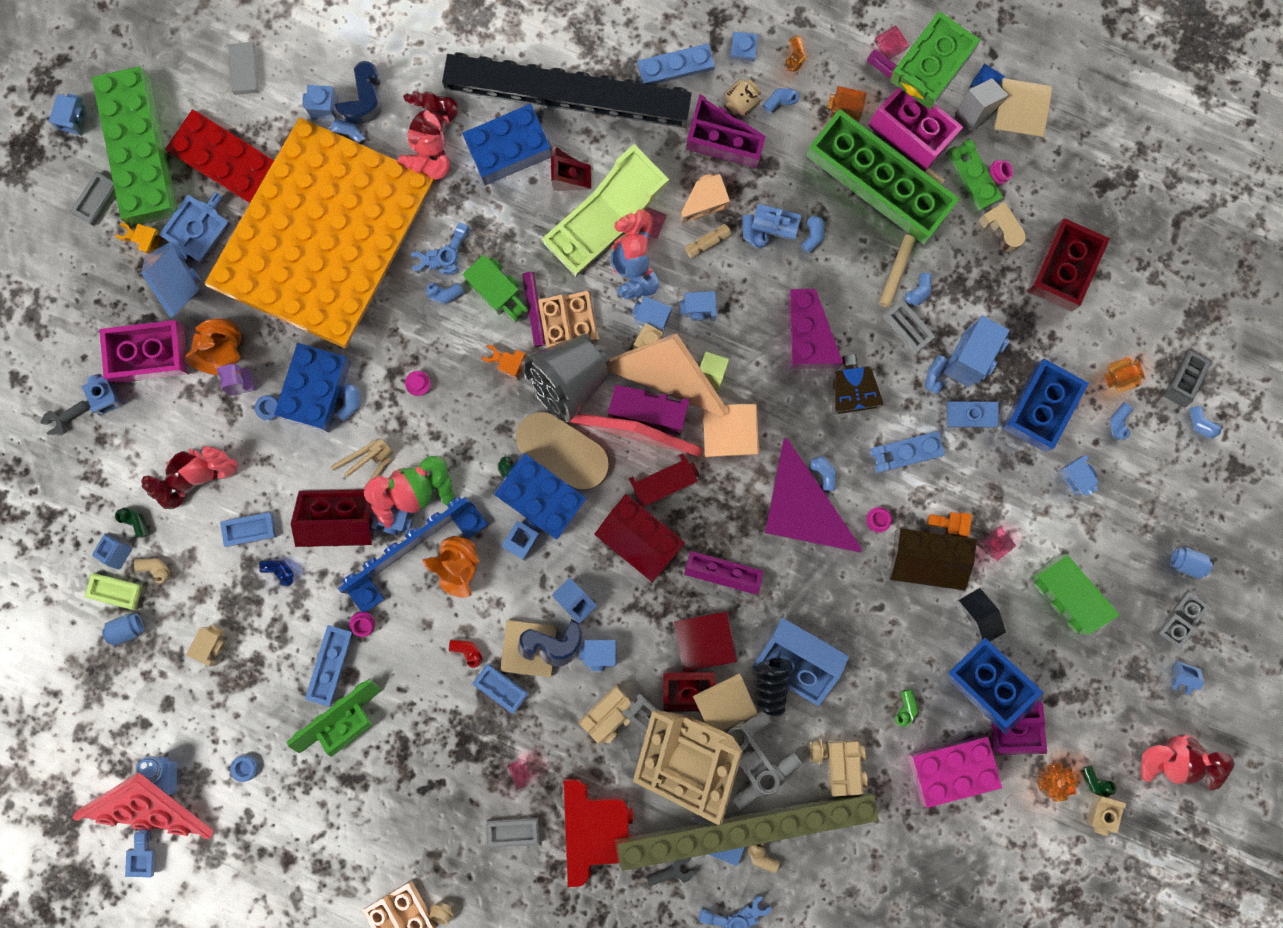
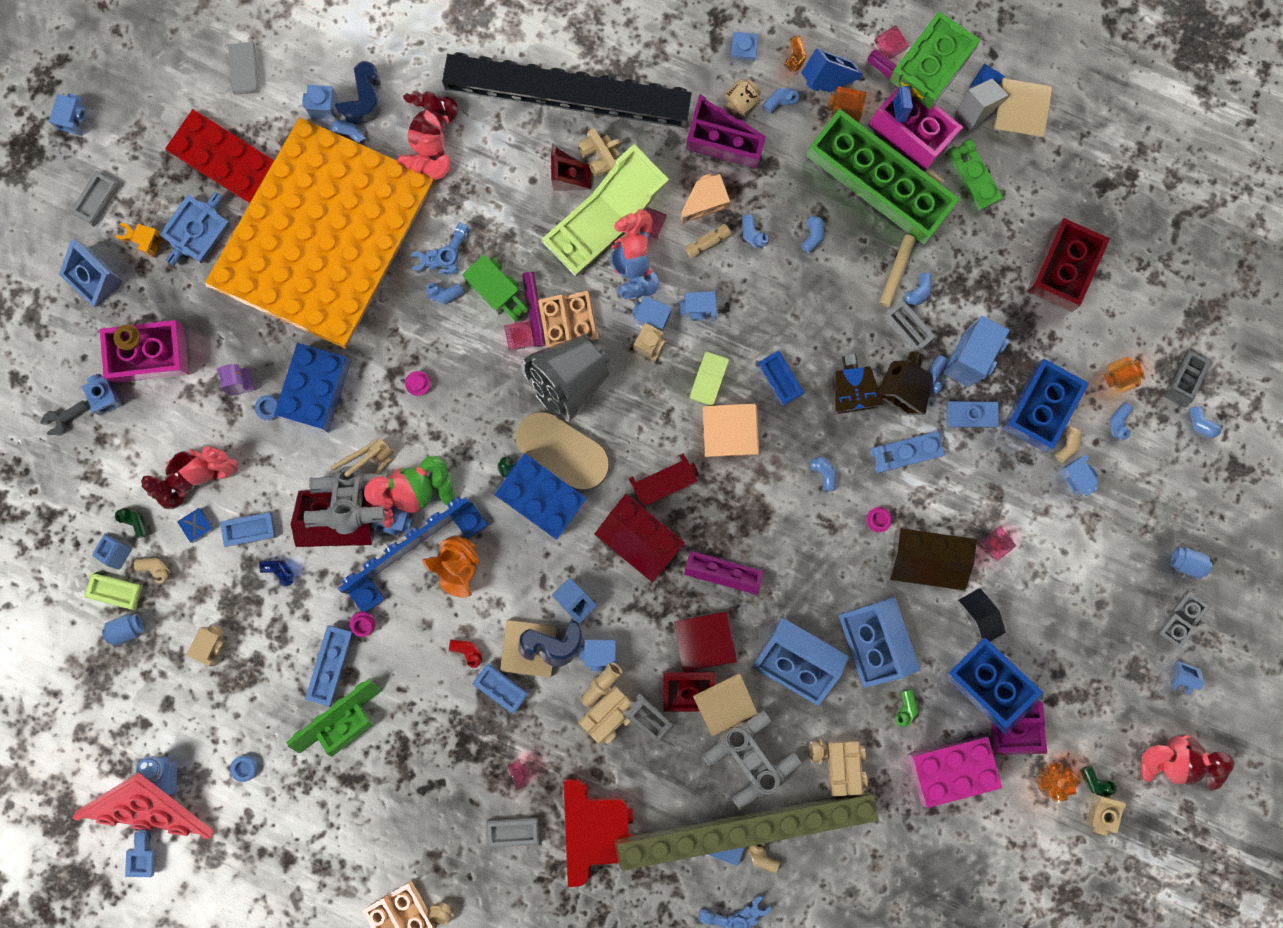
(88, 273): none -> medium blue slope
(132, 342): none -> pearl gold plate
(135, 146): bright green brick -> none
(170, 277): medium blue slope -> none
(195, 525): none -> blue tile
(214, 345): orange helmet -> none
(346, 502): none -> light grey piece
(351, 401): medium blue arm -> none
(507, 144): blue brick -> none
(508, 363): orange piece -> none
(514, 546): medium blue brick -> none
(518, 335): none -> clear pink plate
(601, 685): none -> tan pin
(604, 150): none -> tan hips
(638, 432): coral tile -> none
(649, 409): magenta wedge -> none
(670, 370): light nougat tile -> none
(671, 872): dark grey bar -> none
(676, 64): medium blue plate -> none
(689, 763): tan slope -> none
(772, 686): black piece -> none
(776, 221): medium blue hips -> none
(780, 378): none -> blue tile
(802, 509): magenta tile -> none
(809, 333): magenta wedge -> none
(828, 71): none -> blue slope
(879, 642): none -> medium blue slope
(902, 103): none -> blue tile
(907, 385): none -> dark brown torso
(956, 524): orange piece -> none
(1001, 171): dark pink plate -> none
(1005, 226): tan leg -> none
(1072, 444): none -> tan arm
(1073, 595): bright green slope -> none

